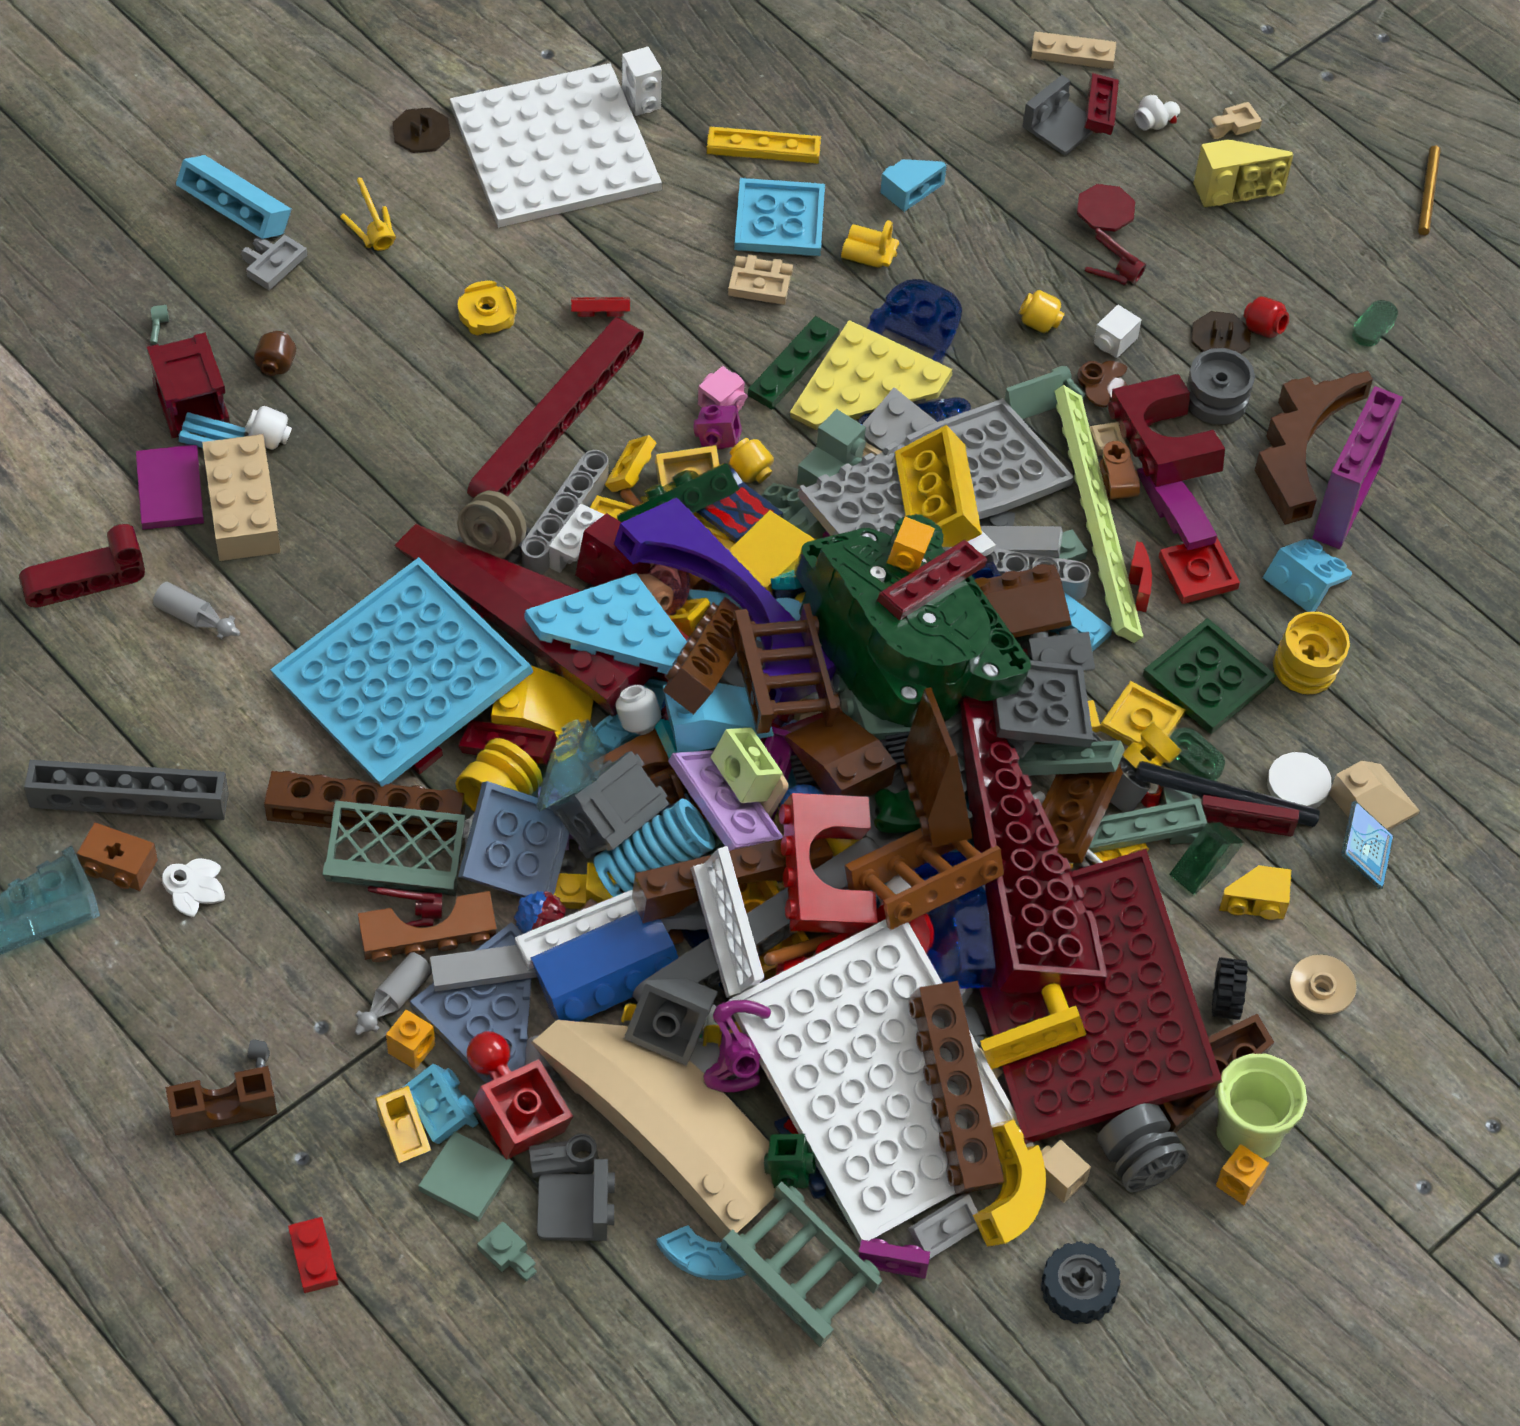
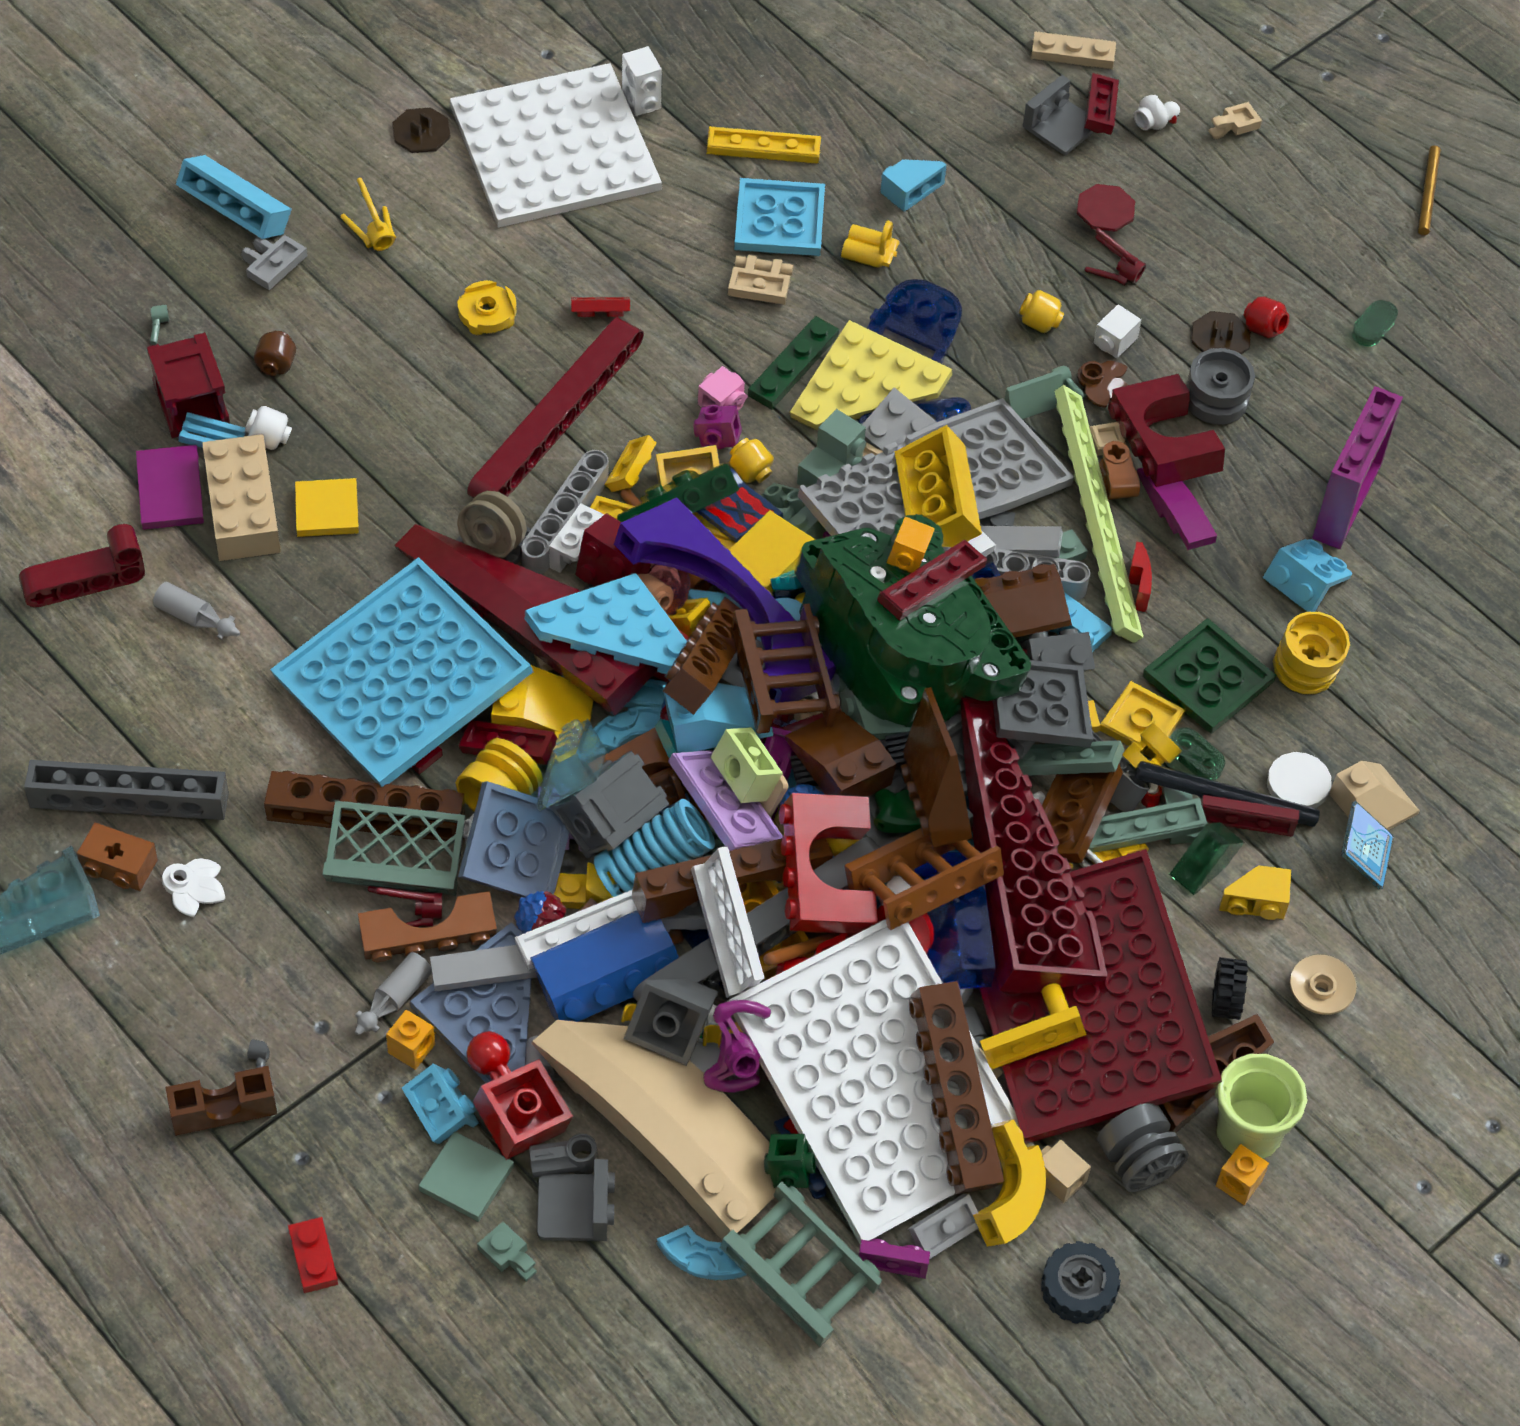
(326, 507): none -> yellow tile
(402, 1124): yellow slope -> none
(638, 709): white head -> none
(1199, 571): red plate -> none
(1240, 172): light yellow slope -> none
(1305, 409): reddish brown arch -> none

